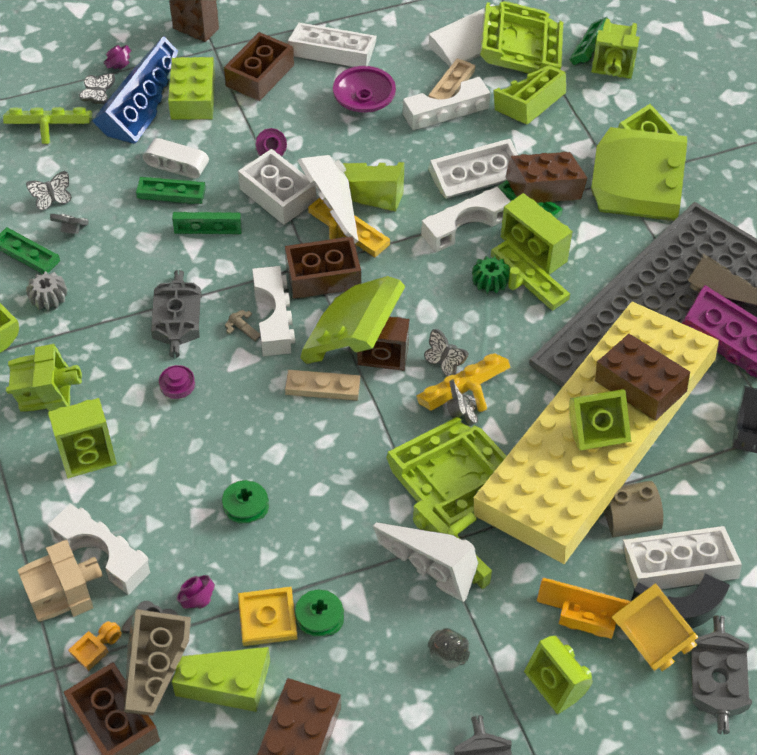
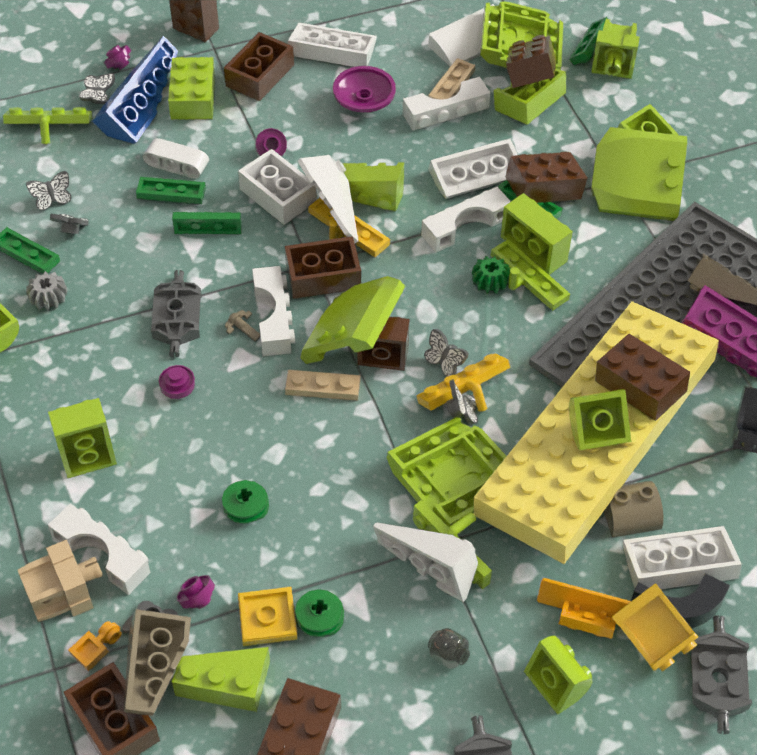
(42, 380): lime piece -> none
(531, 61): none -> reddish brown brick

